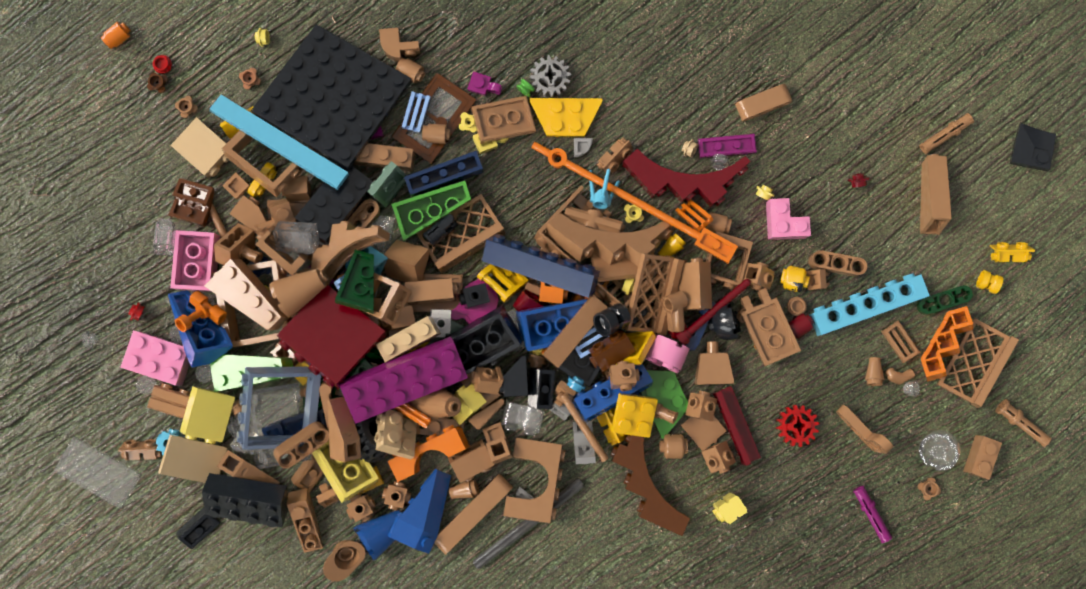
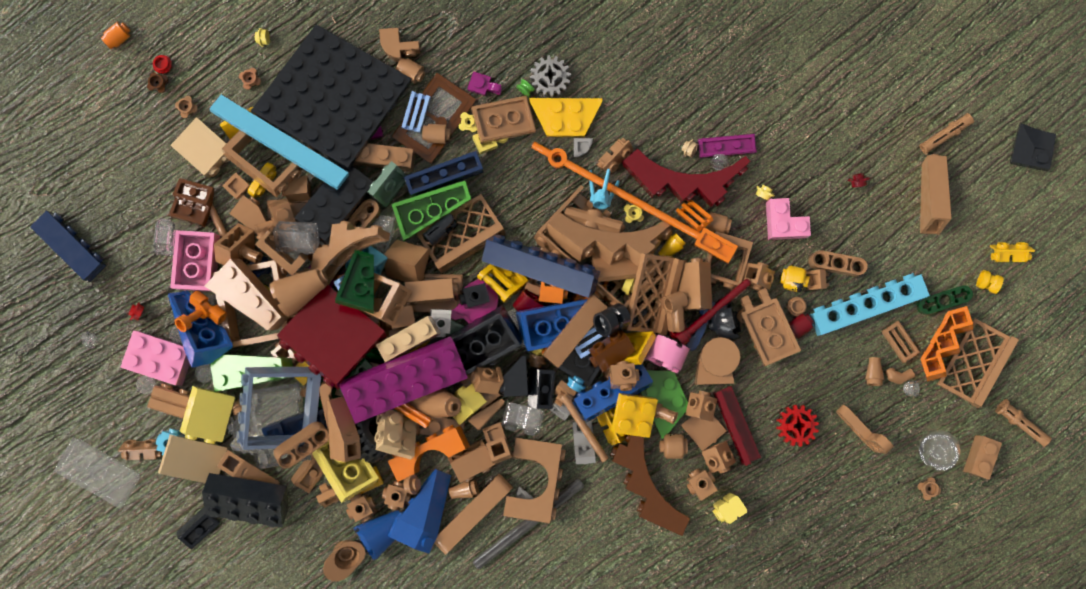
(68, 246): none -> dark blue brick
(304, 519): medium nougat slope -> none
(412, 484): none -> medium nougat plate
(706, 488): none -> medium nougat brick
(720, 356): none -> medium nougat tile
(763, 102): medium nougat beam -> none
(869, 507): magenta pin -> none

